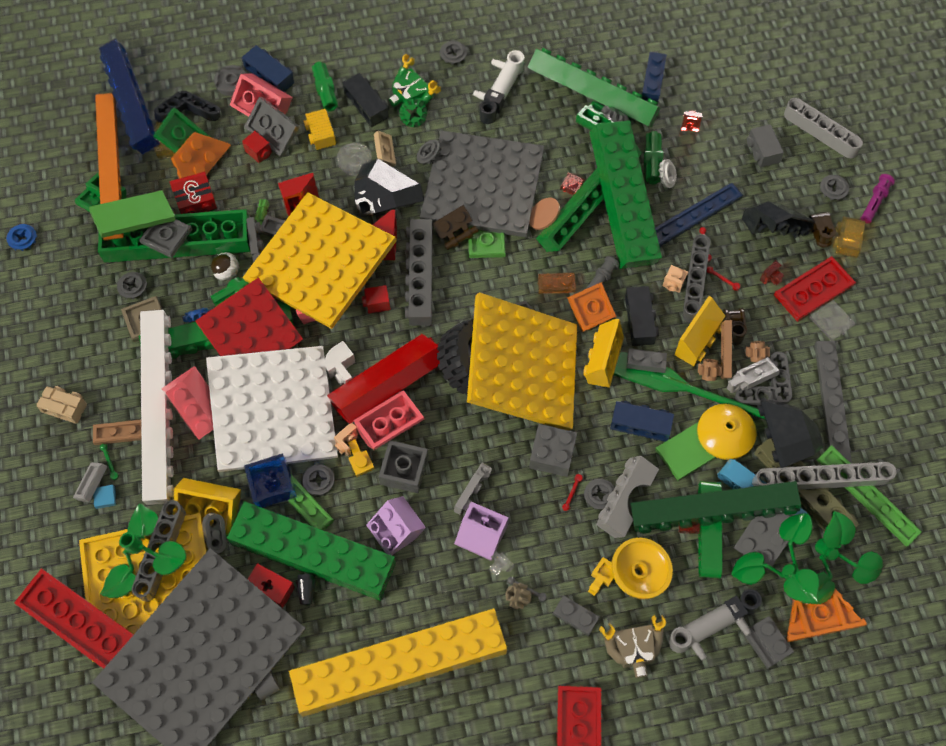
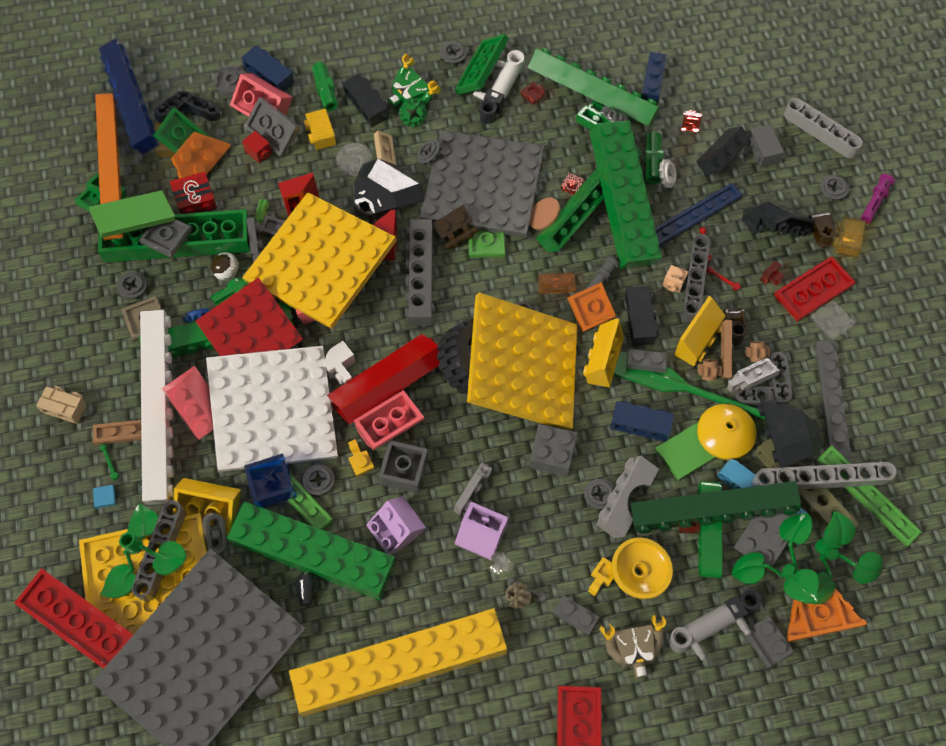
(20, 231): blue gear -> none
(90, 482): light grey tile -> none
(281, 586): red brick -> none
(344, 436): light nougat bracket -> none
(376, 299): red brick -> none
(481, 64): none -> green plate
(532, 93): none -> clear red plate
(578, 478): red hinge -> none
(723, 151): none -> black brick

